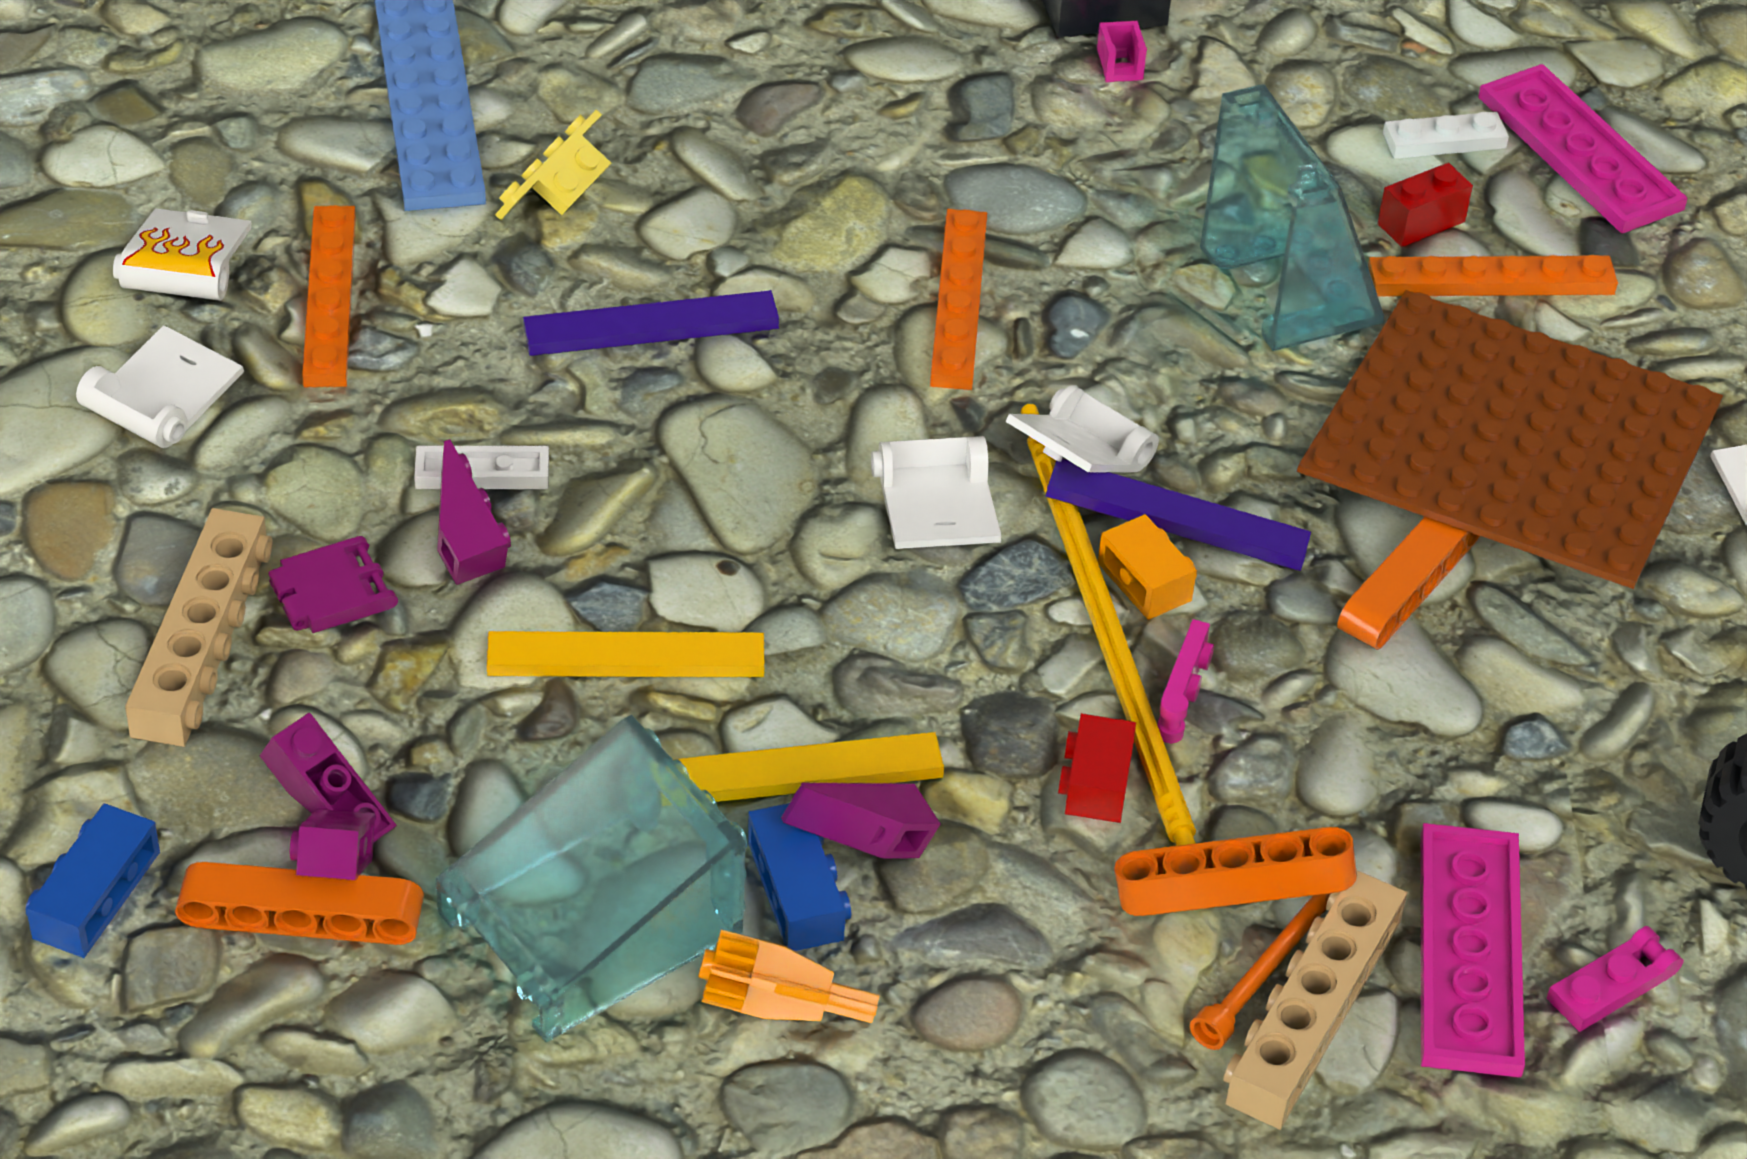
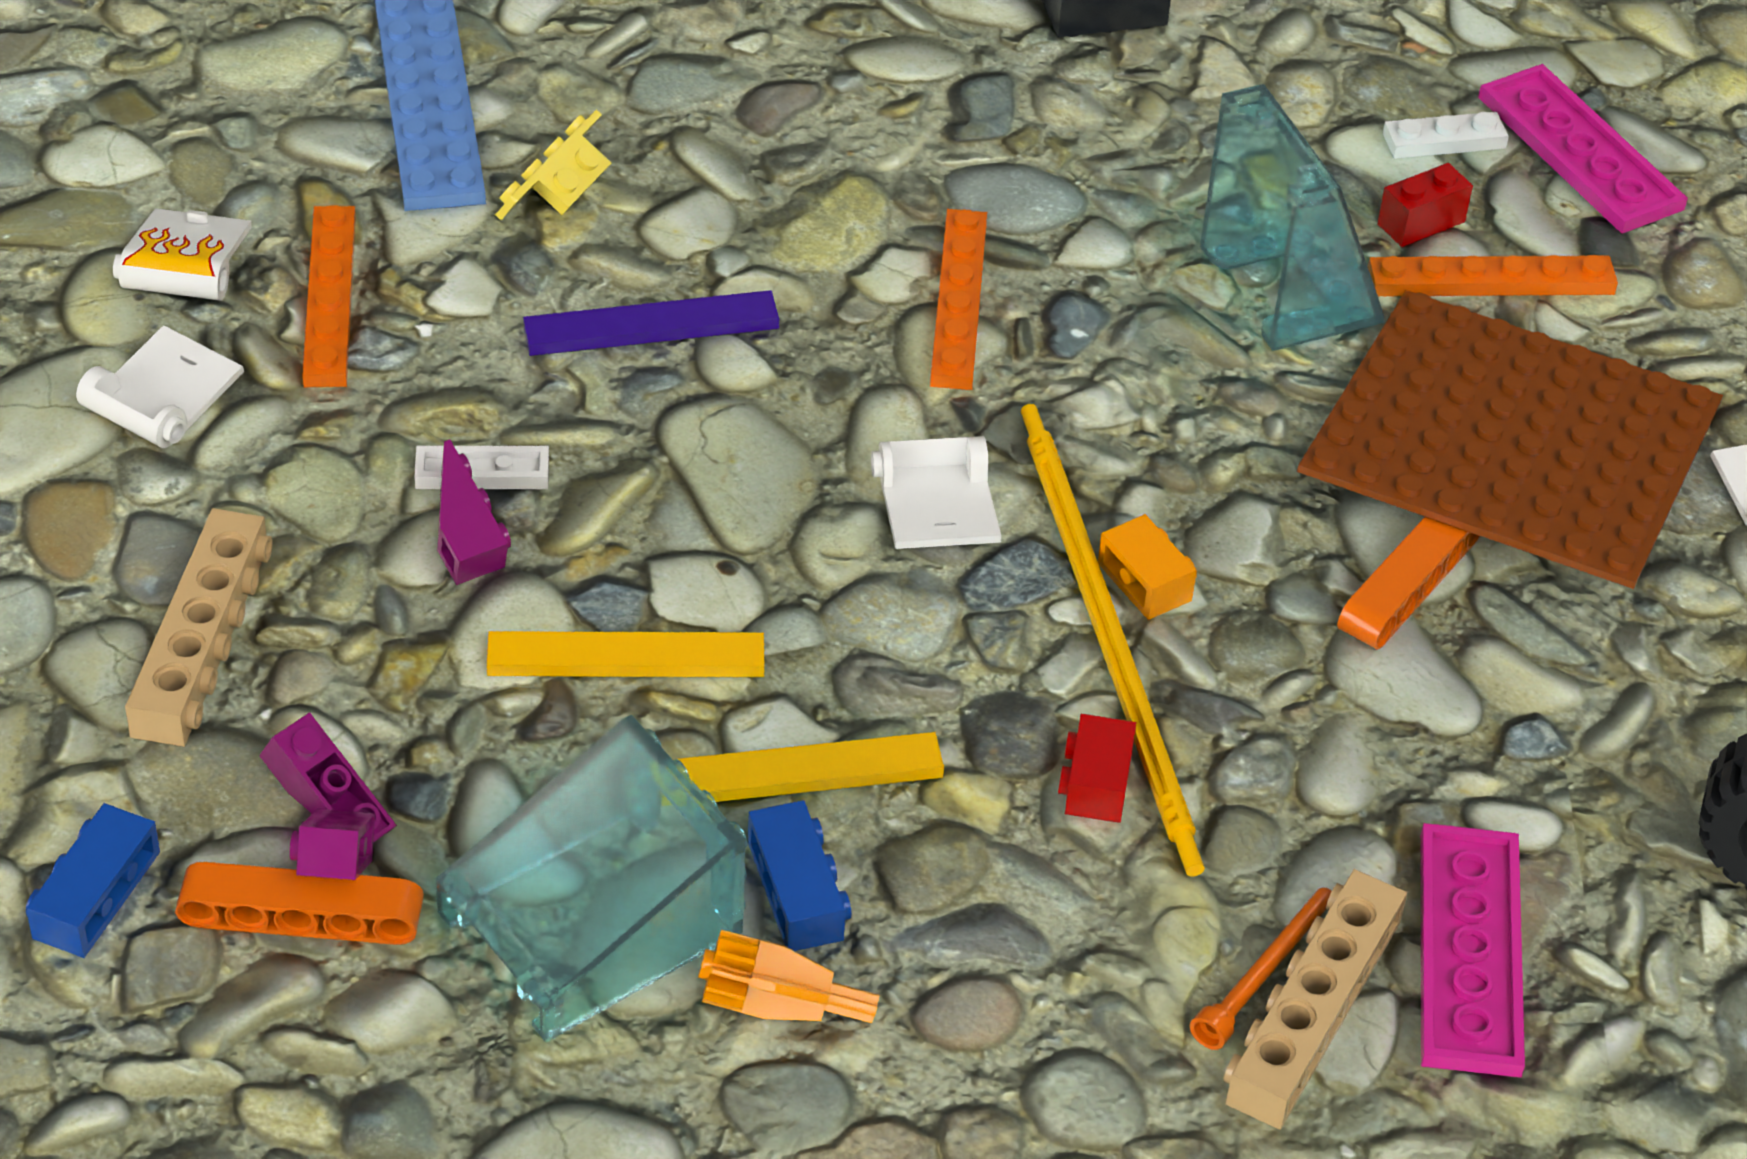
(330, 586): magenta plate -> none
(870, 817): magenta slope -> none
(1088, 434): white door -> none
(1121, 41): dark pink window -> none
(1180, 514): dark purple tile -> none
(1184, 681): dark pink plate -> none
(1236, 871): orange beam -> none
(1614, 979): dark pink plate -> none

